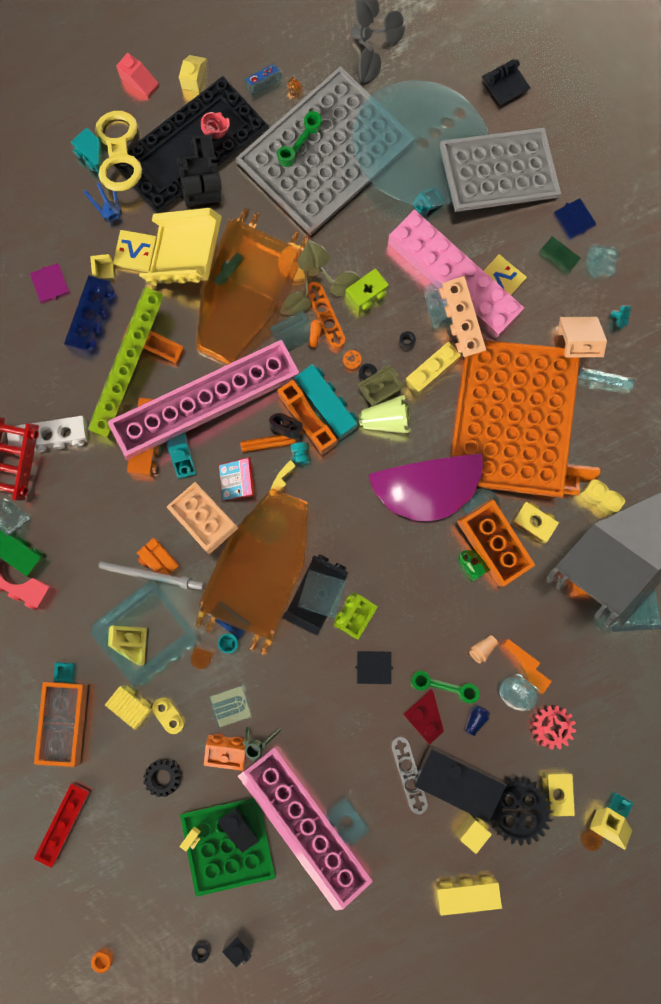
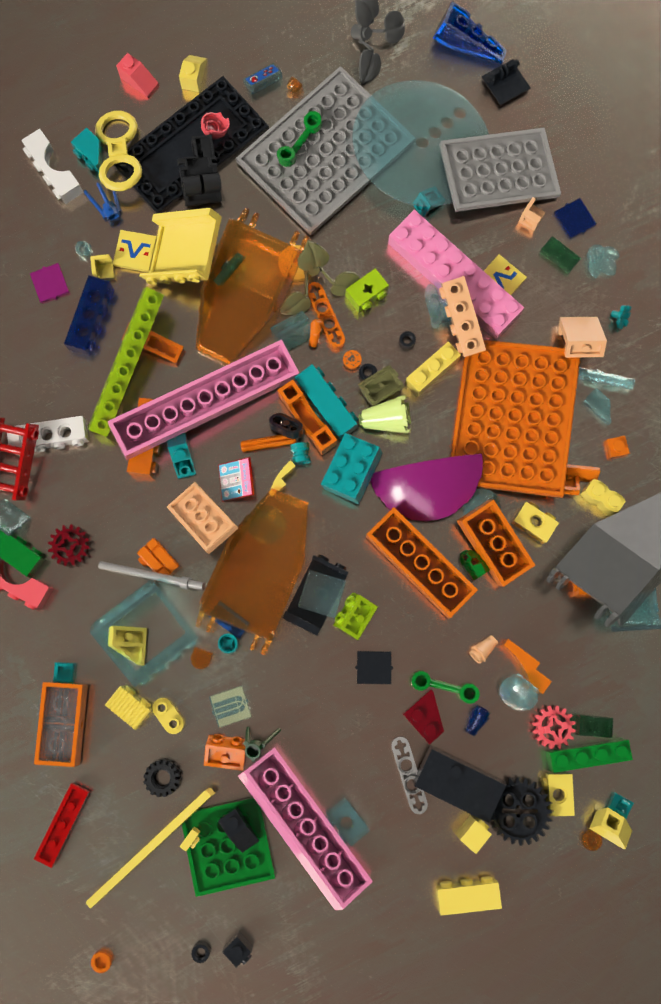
(60, 547): none -> dark red gear
(64, 182): none -> white arch
(87, 250): none -> clear light blue hinge
(150, 847): none -> light yellow tile
(352, 468): none -> teal brick
(421, 563): none -> orange brick
(464, 35): none -> clear blue wedge
(532, 215): none -> light nougat panel
(588, 755): none -> green brick
(594, 726): none -> clear green plate
(599, 404): none -> clear light blue tile
(617, 447): none -> orange plate

